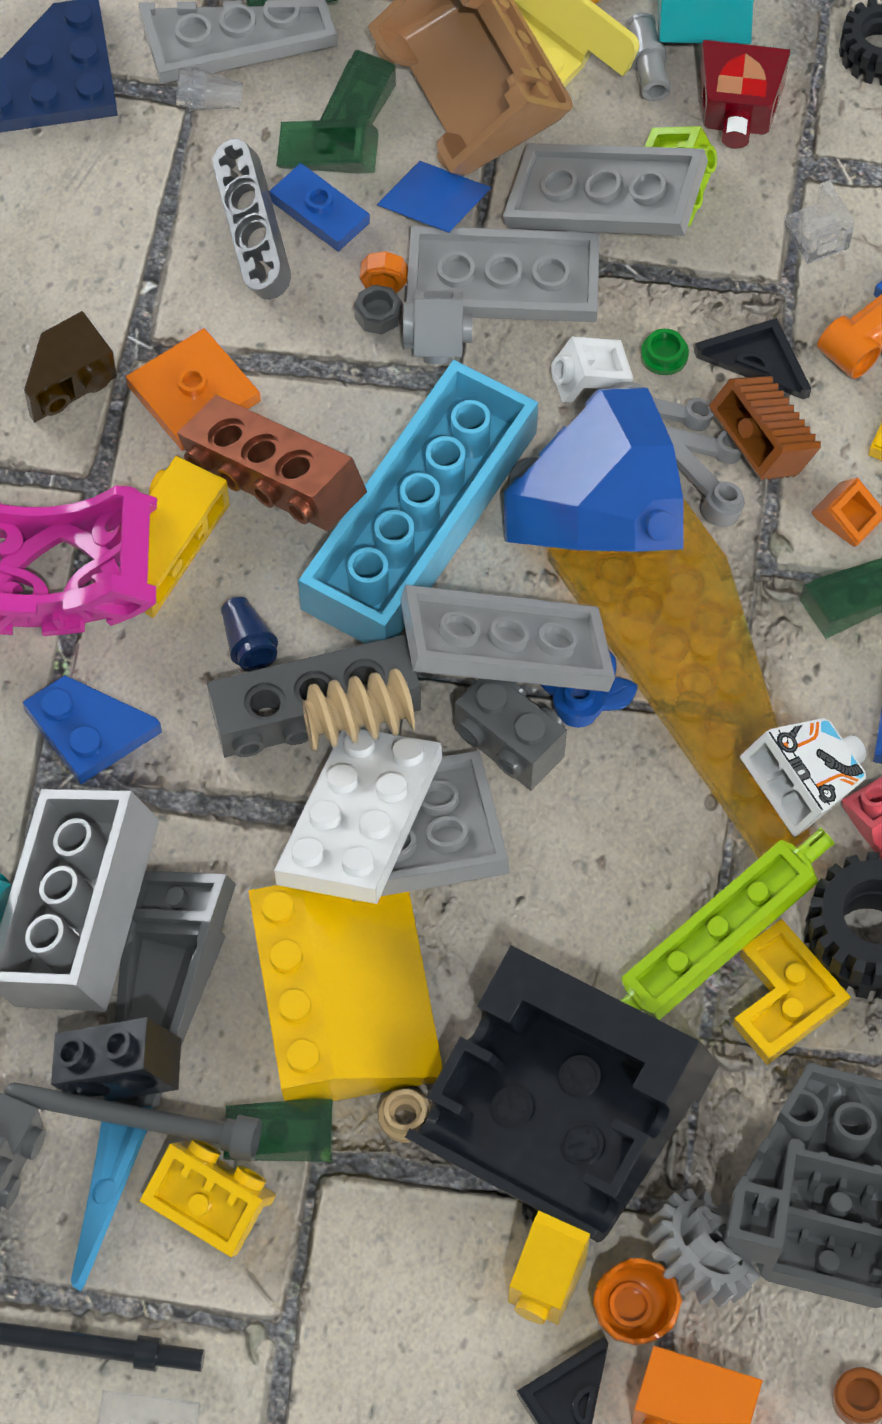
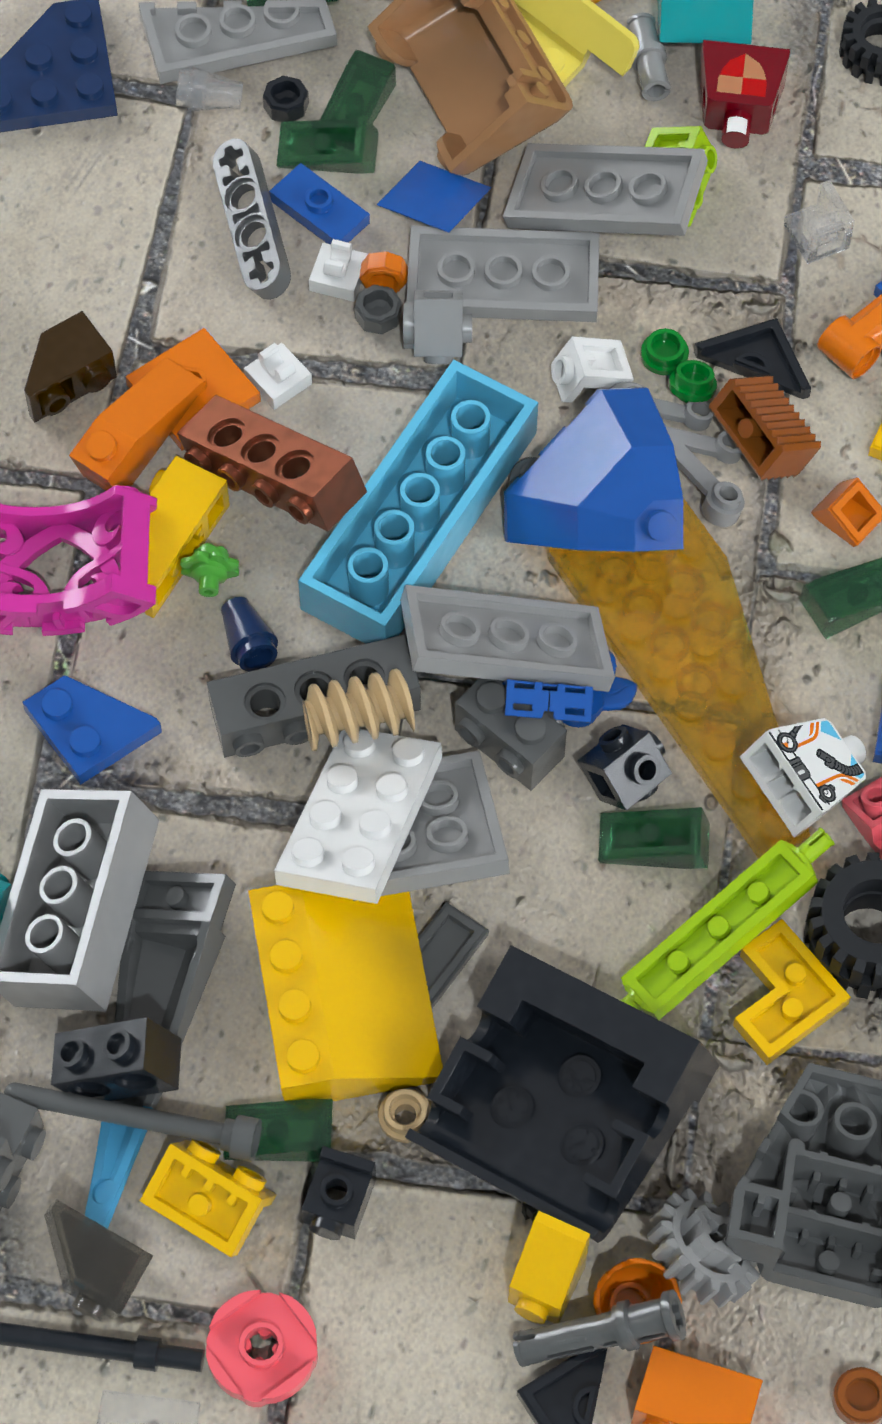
(94, 1262): none -> clear smoke slope
(136, 426): none -> orange slope
(209, 568): none -> bright green plant
(268, 1315): none -> coral plate
(278, 375): none -> white tile
(285, 99): none -> black tile
(337, 271): none -> white tile
(343, 1216): none -> black brick
(448, 947): none -> dark grey tile
(565, 697): none -> blue piece
(623, 1326): none -> dark grey pin
(625, 766): none -> black brick
(655, 838): none -> clear green slope
(693, 381): none -> green plate

